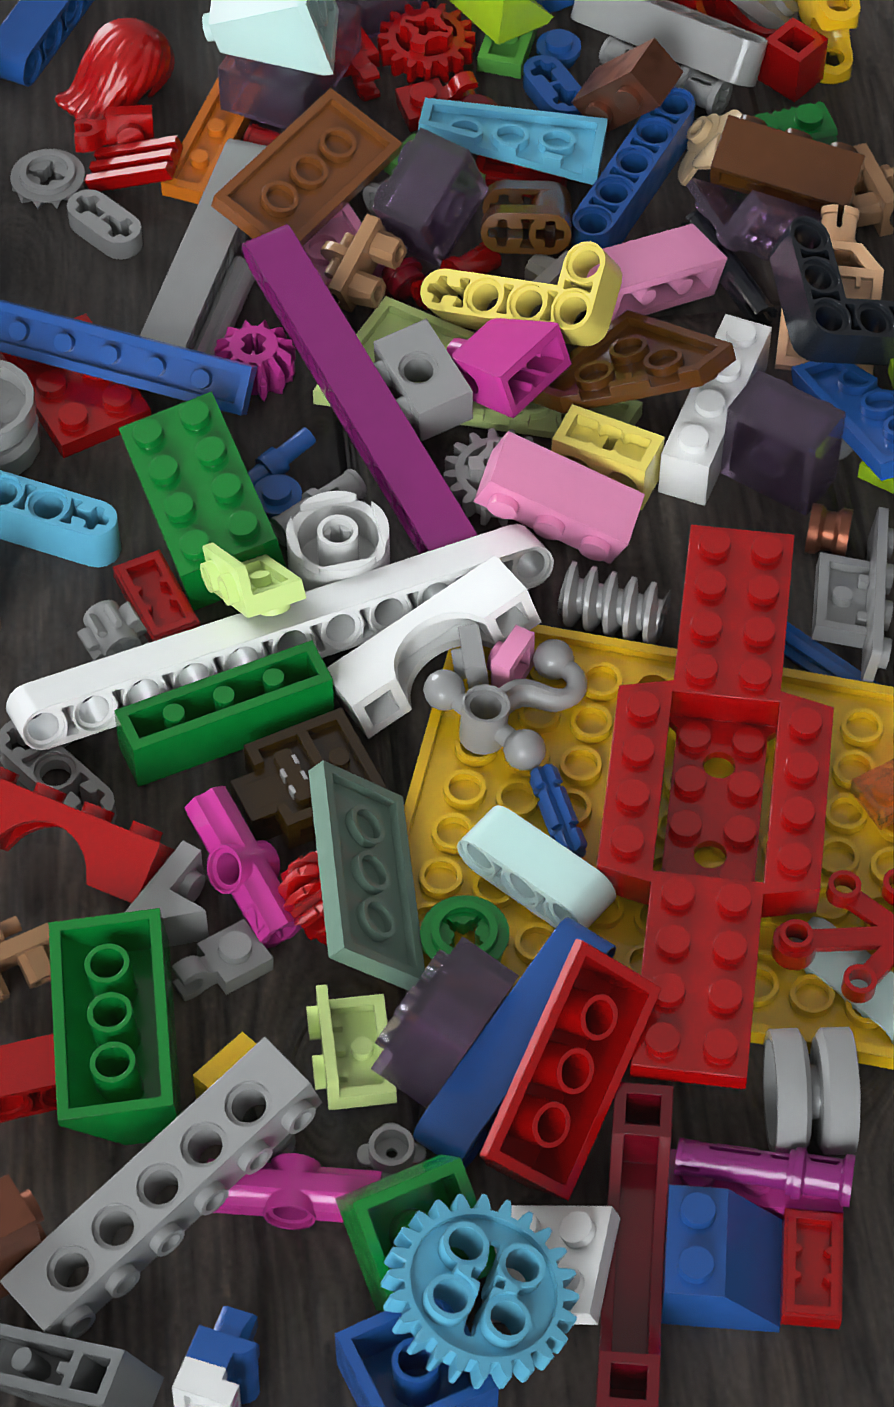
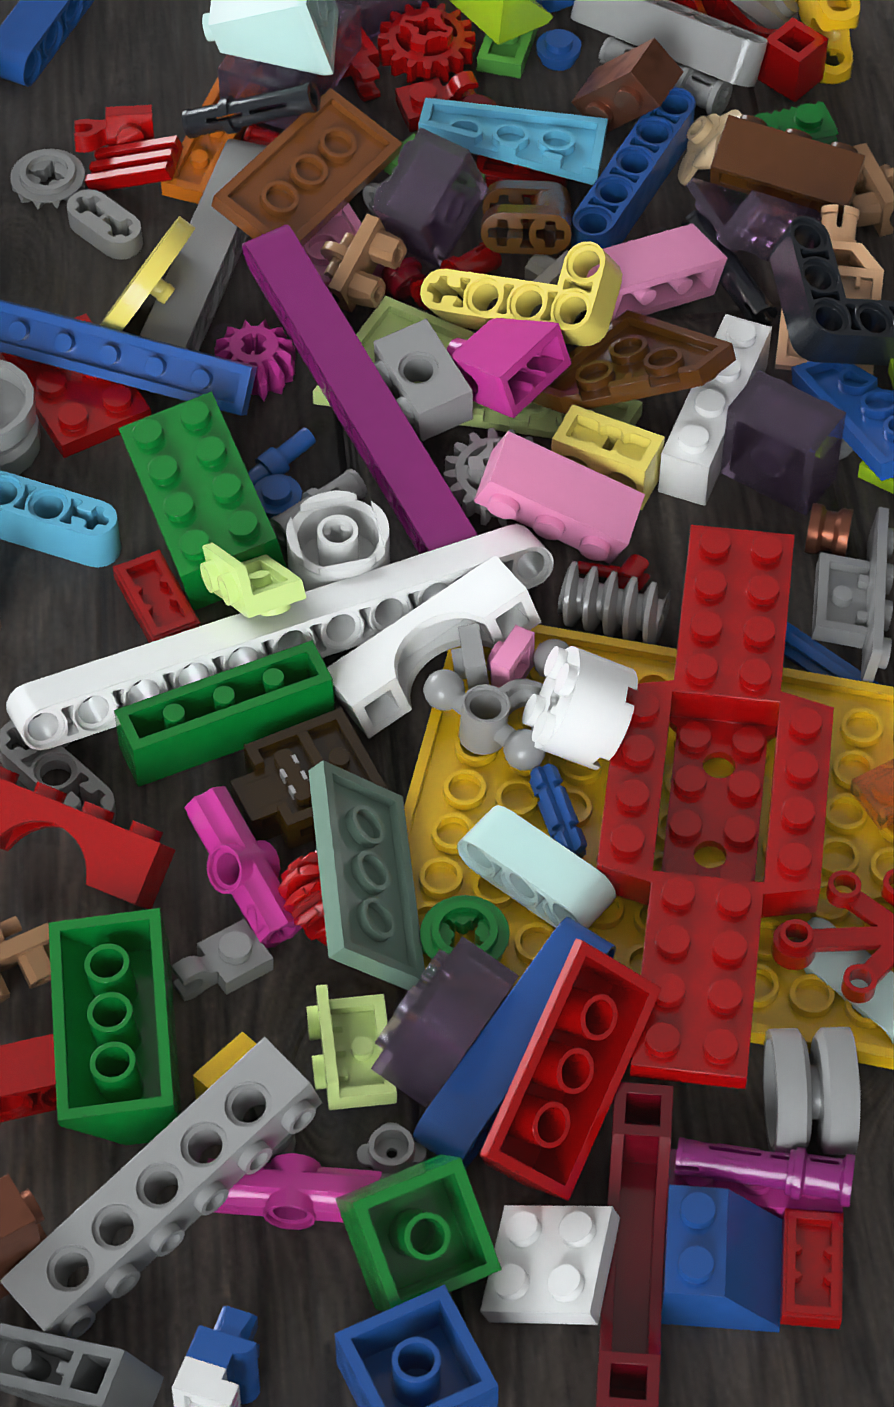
(110, 629): light grey gear -> none
(118, 69): red piece -> none
(148, 277): none -> light yellow piece
(174, 891): light grey slope -> none
(204, 121): none -> black pin
(226, 305): light grey axle -> none
(531, 1310): medium azure gear -> none
(545, 94): blue beam -> none
(581, 706): none -> white brick
(633, 566): none -> red hand

